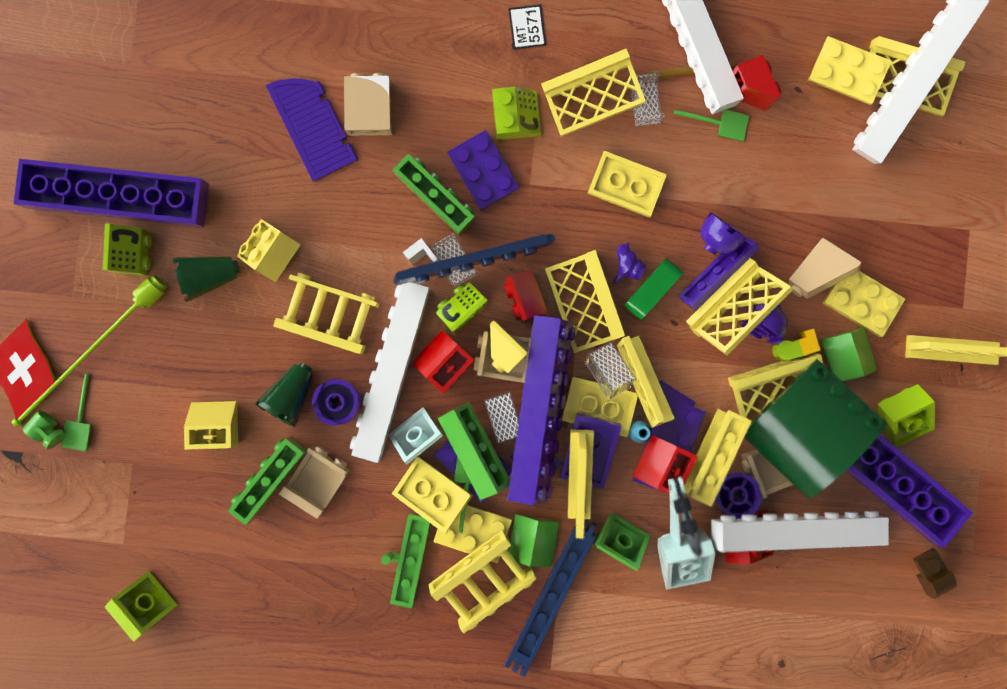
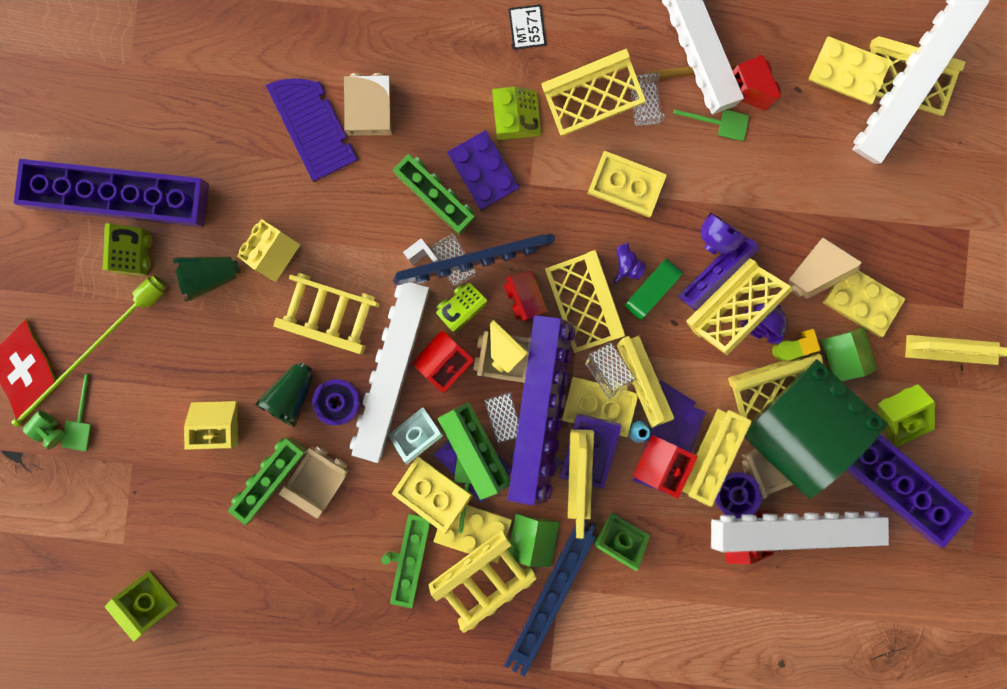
(688, 555): light aqua slope -> none
(934, 574): dark brown brick -> none

